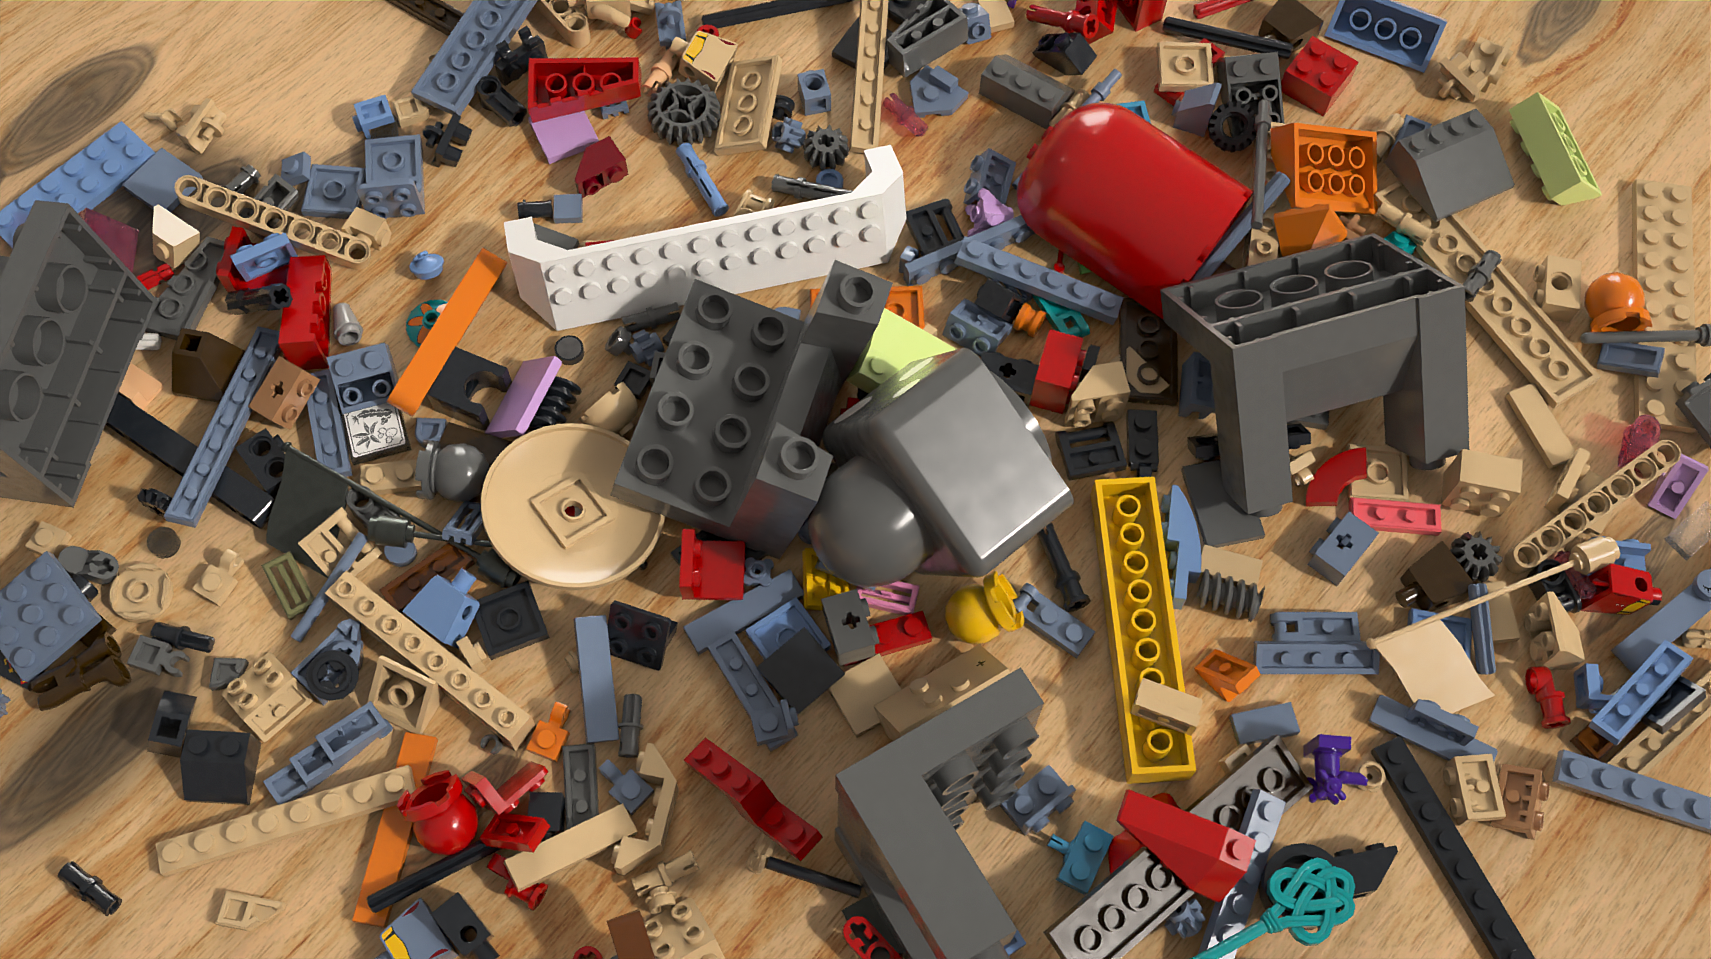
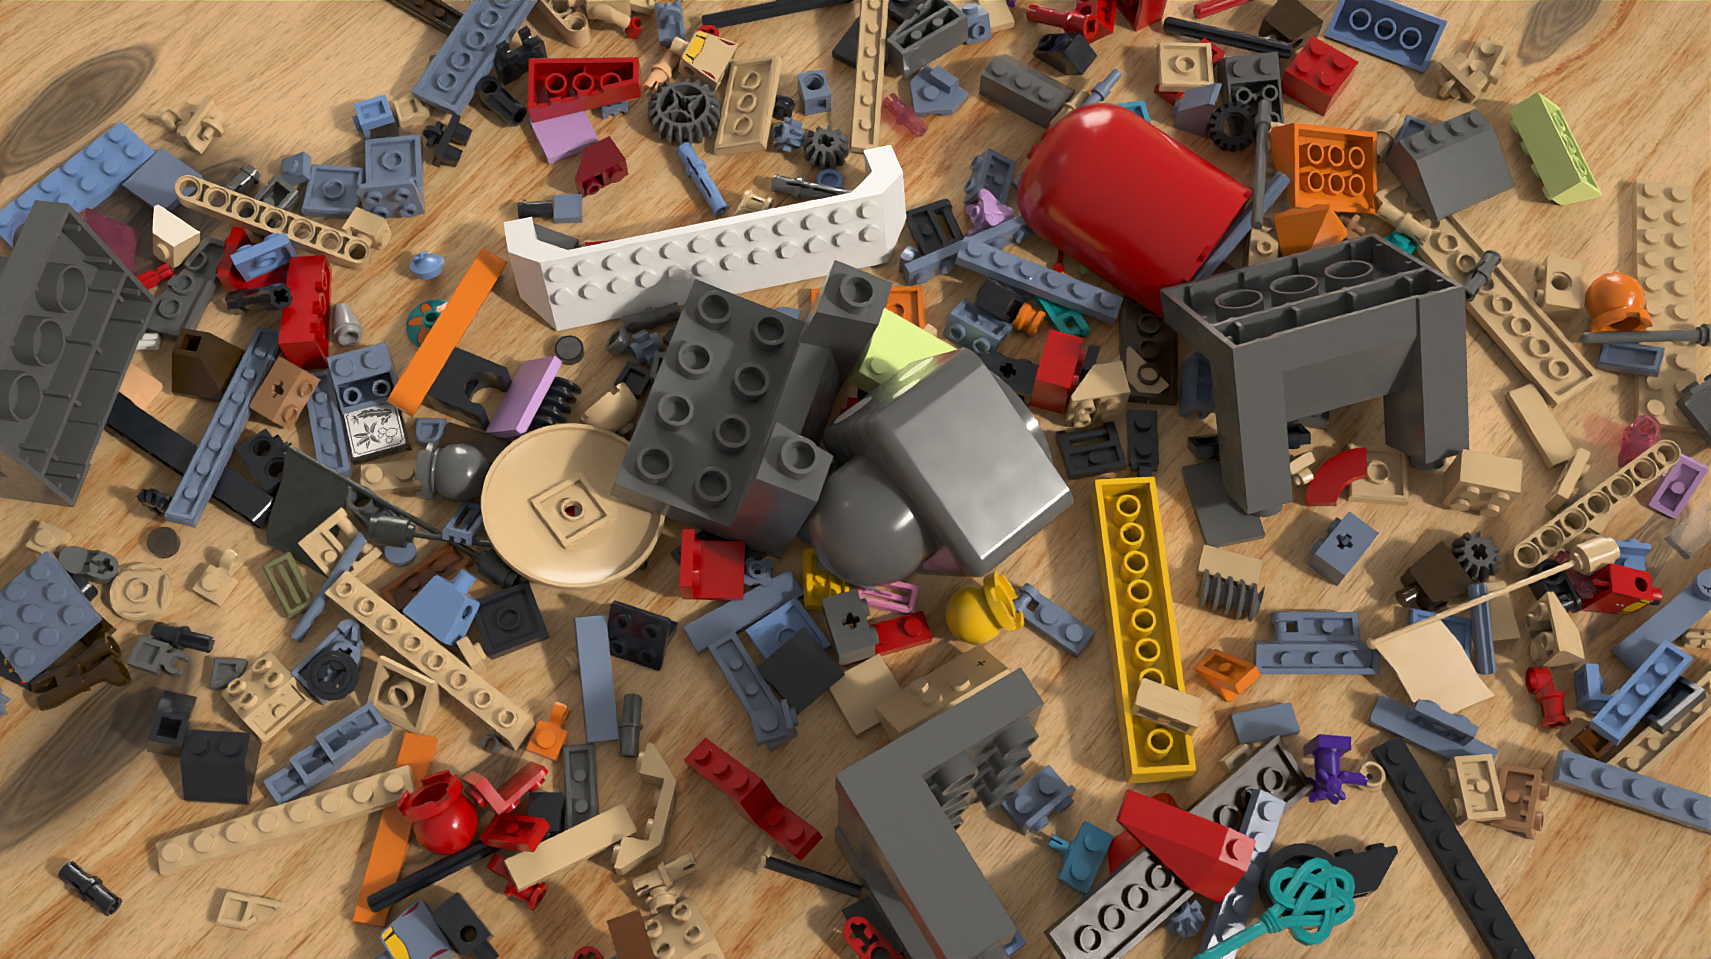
(627, 788): sand blue plate -> none
(1066, 579): black pin -> none
(1182, 542): medium blue slope -> none
(1398, 516): coral tile -> none

